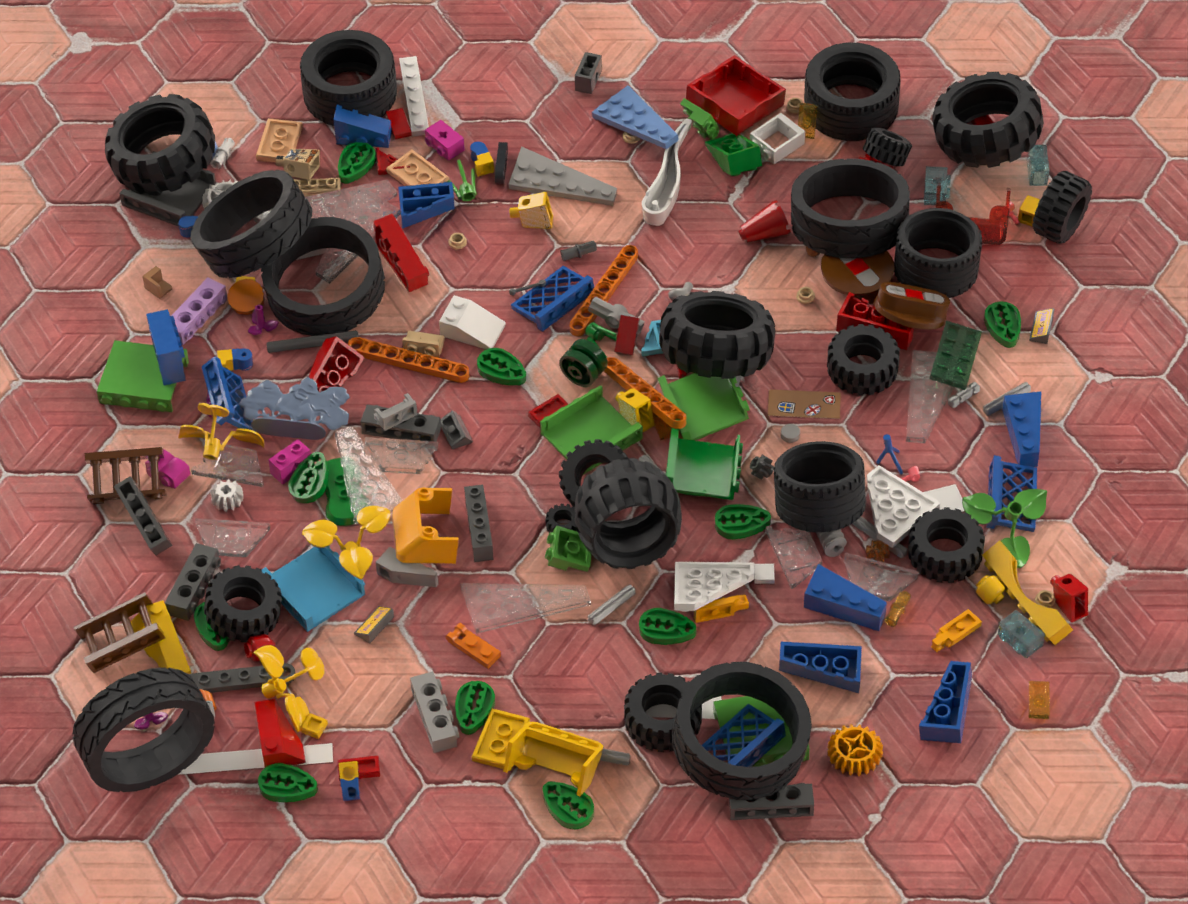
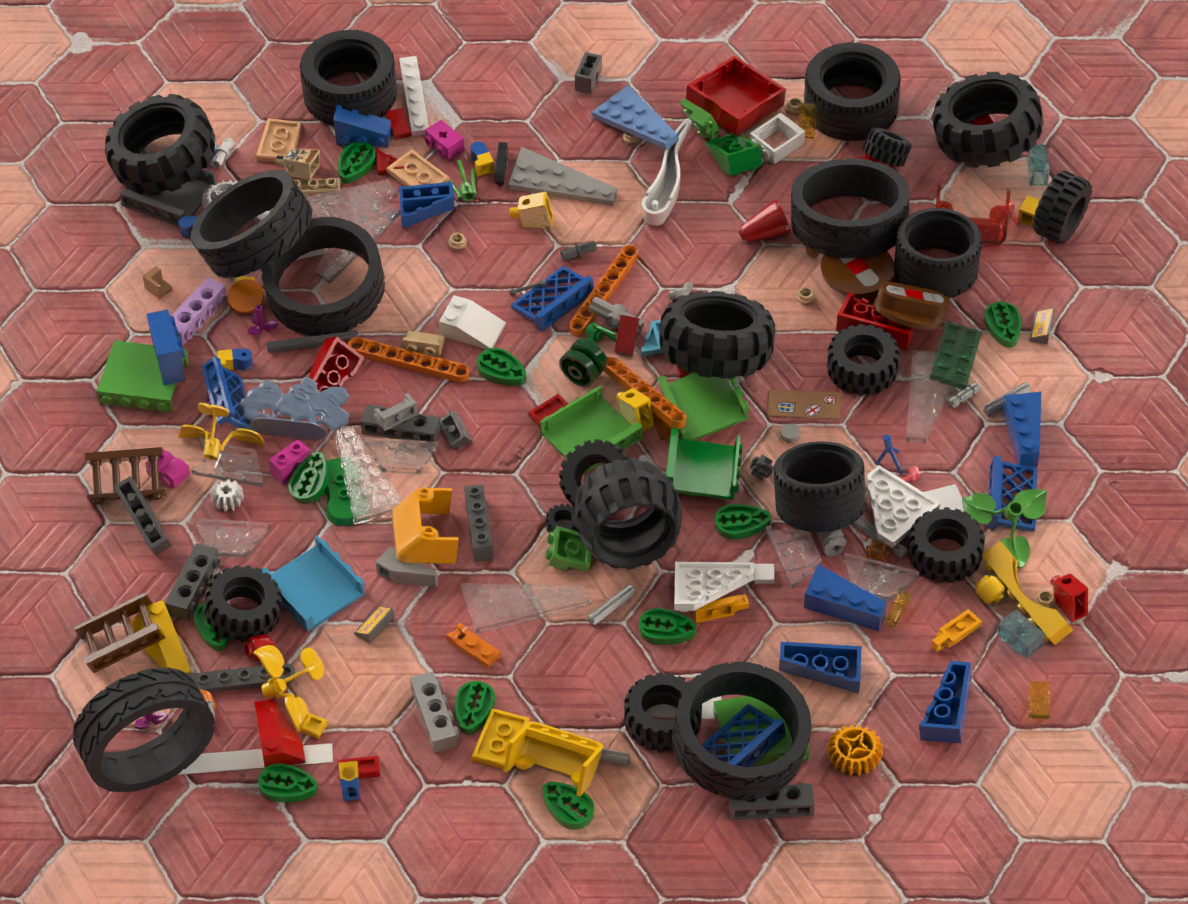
(353, 557): yellow plant -> none
(399, 253): red wedge -> none
(932, 176): clear light blue brick -> none

